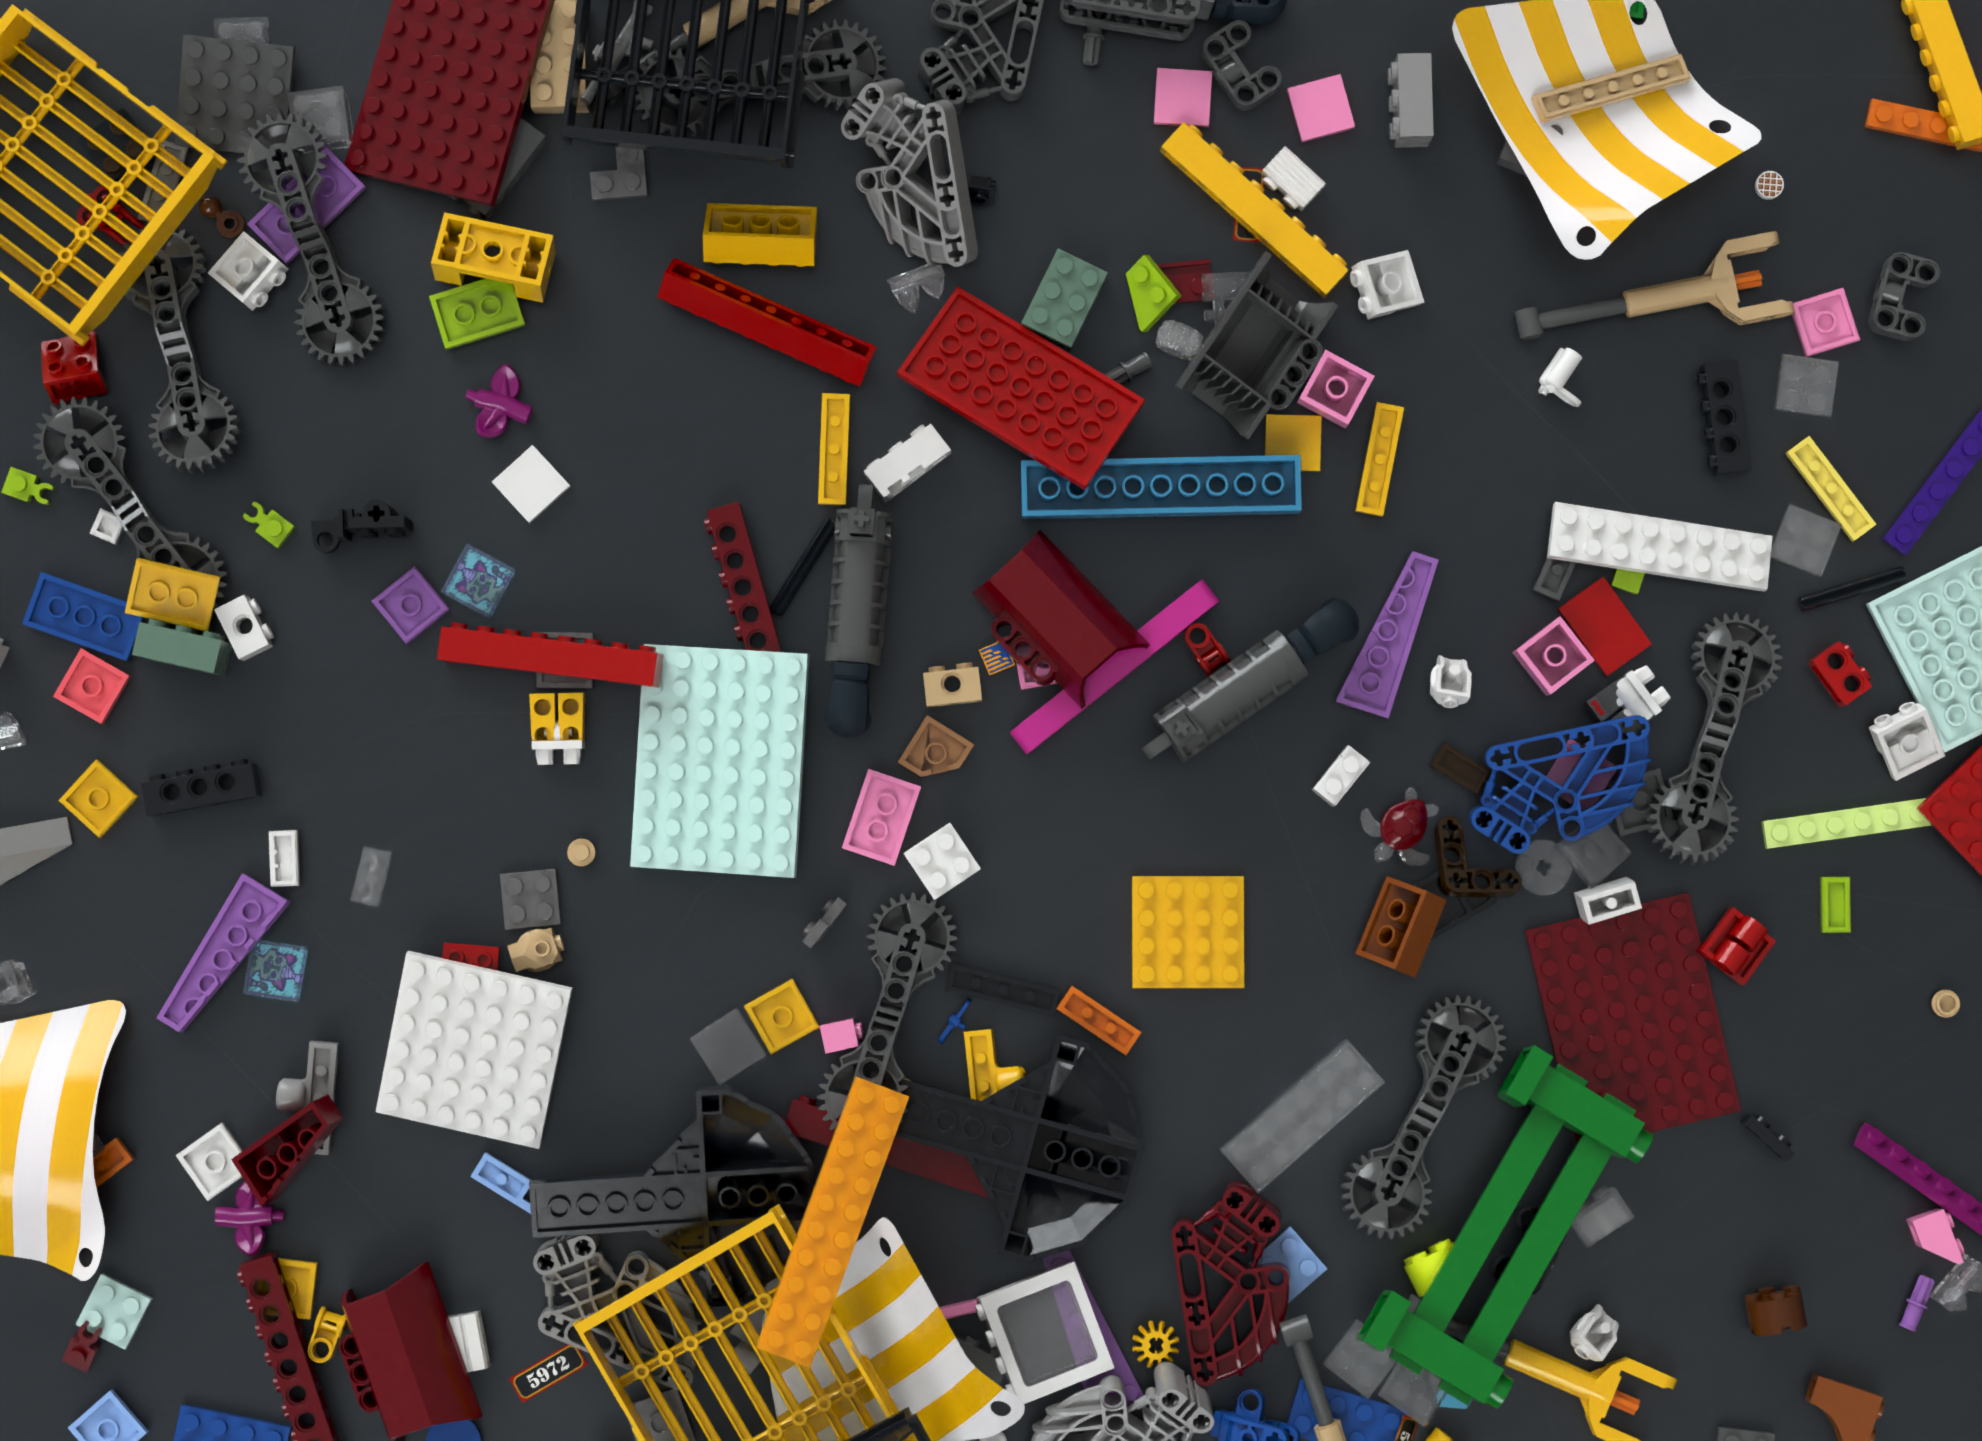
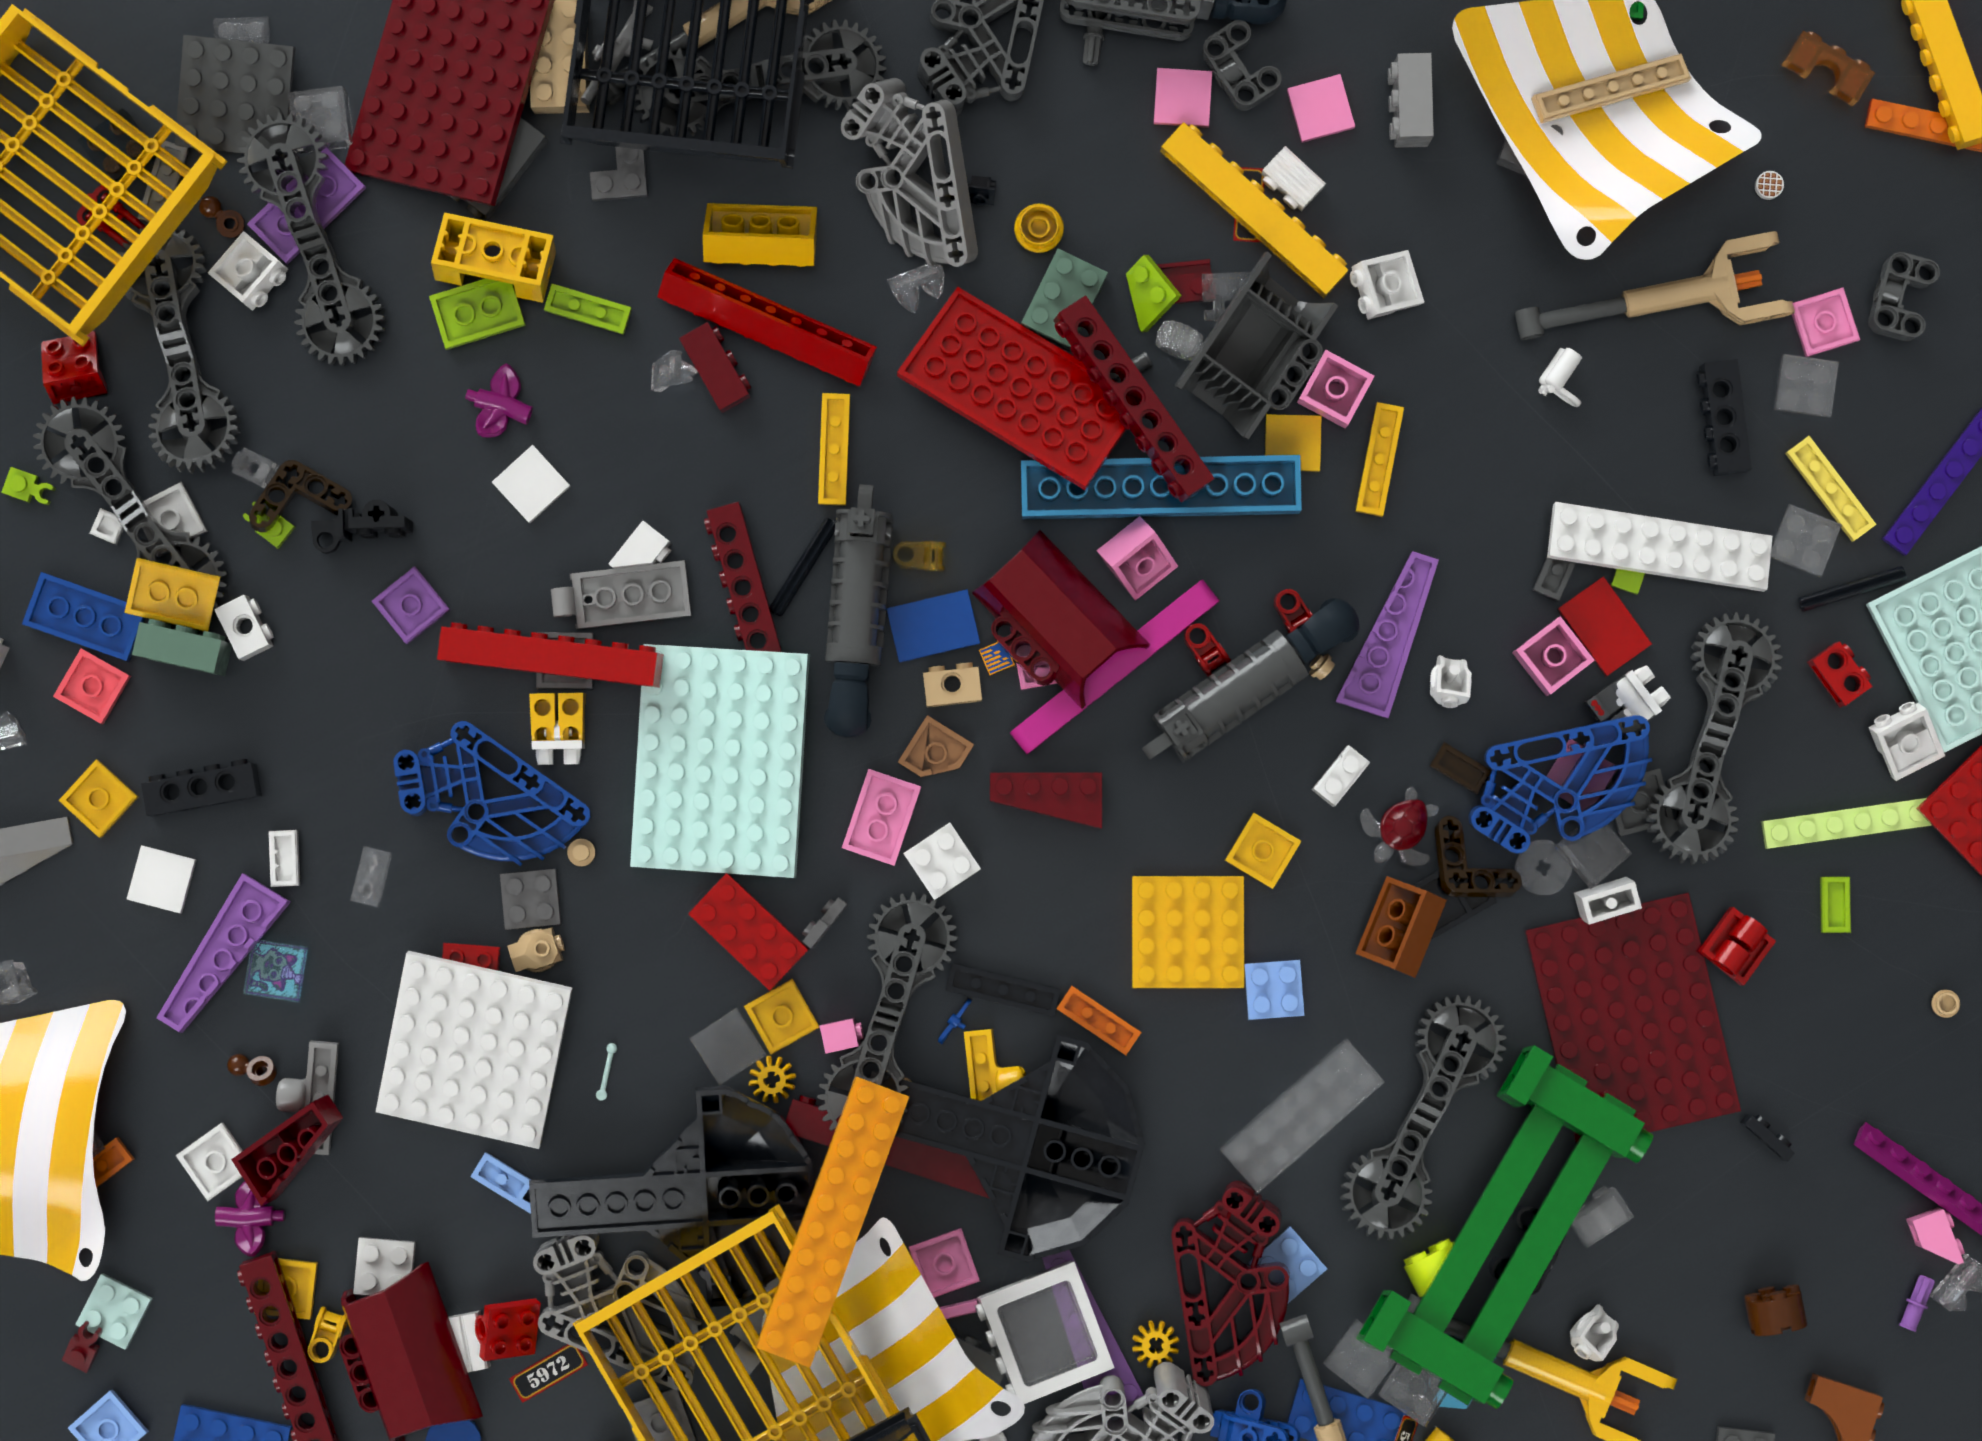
(161, 879): none -> white tile
(175, 512): none -> white tile
(240, 1065): none -> reddish brown plate
(243, 462): none -> clear brick
(300, 486): none -> dark brown beam
(381, 1263): none -> white plate
(432, 779): none -> blue beam
(478, 581): clear light blue tile -> none
(508, 1329): none -> red plate
(587, 309): none -> lime plate
(602, 1093): none -> light aqua hinge
(625, 595): none -> light grey hinge
(642, 548): none -> white slope
(671, 371): none -> clear tile
(716, 366): none -> dark red brick
(748, 931): none -> red brick
(779, 1085): none -> yellow gear
(906, 462): white wedge -> none
(922, 555): none -> clear yellow piece
(933, 626): none -> blue tile
(945, 1262): none -> bright pink tile
(1038, 228): none -> yellow piece
(1057, 795): none -> dark red wedge
(1132, 384): none -> dark red brick
(1137, 558): none -> bright pink slope
(1263, 850): none -> yellow plate
(1274, 989): none -> light blue plate
(1297, 615): none -> red piece
(1321, 666): none -> tan plate
(1850, 75): none -> clear orange arch

